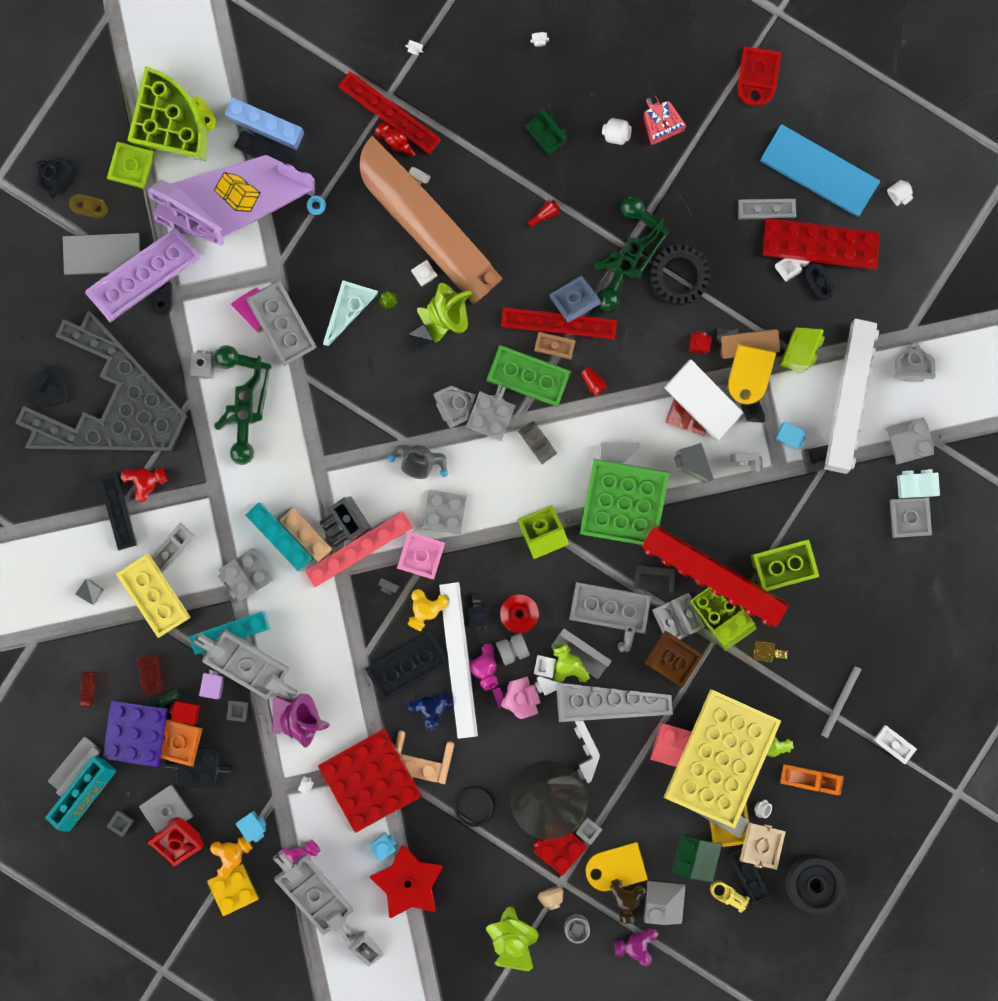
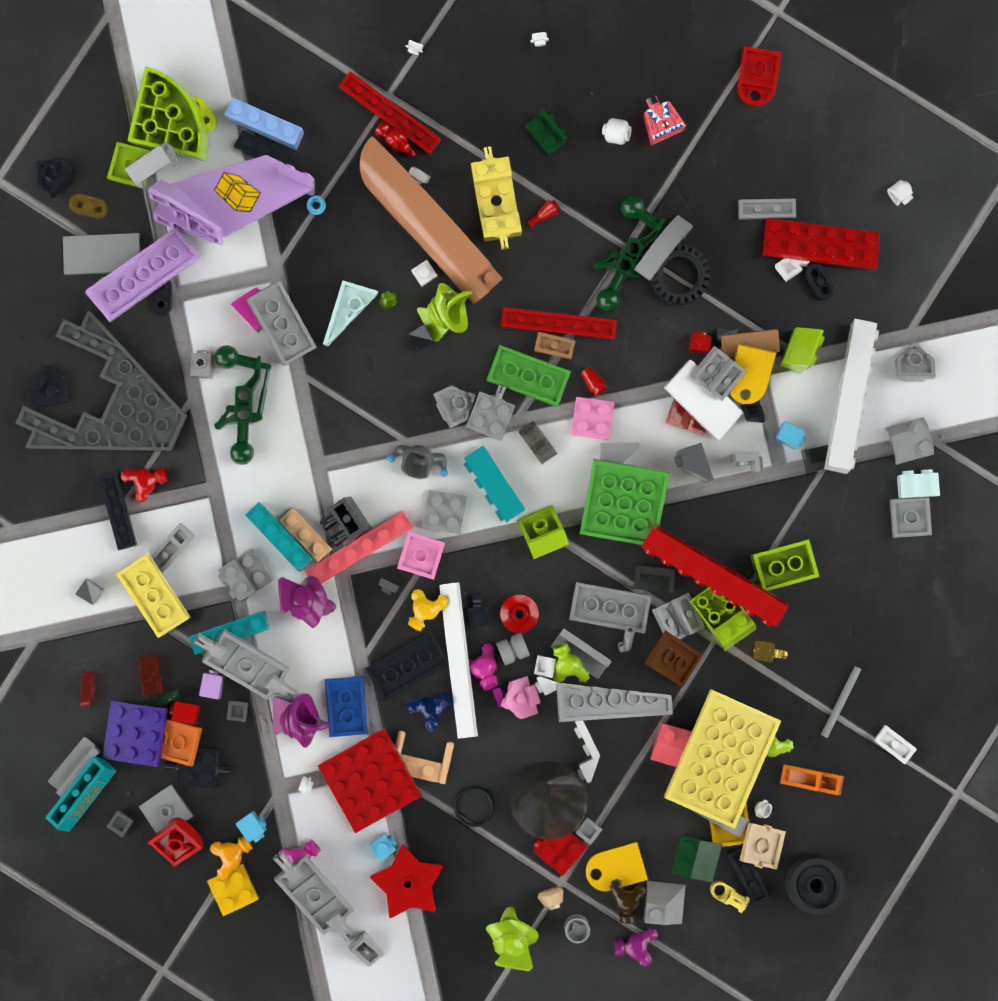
(152, 163): none -> light grey brick
(305, 601): none -> magenta helmet
(346, 706): none -> blue tile
(491, 179): none -> light yellow brick
(494, 483): none -> teal brick
(575, 299): sand blue plate -> none
(592, 418): none -> bright pink plate
(663, 247): none -> light grey slope
(718, 373): none -> light grey slope
(820, 170): dark azure arch -> none

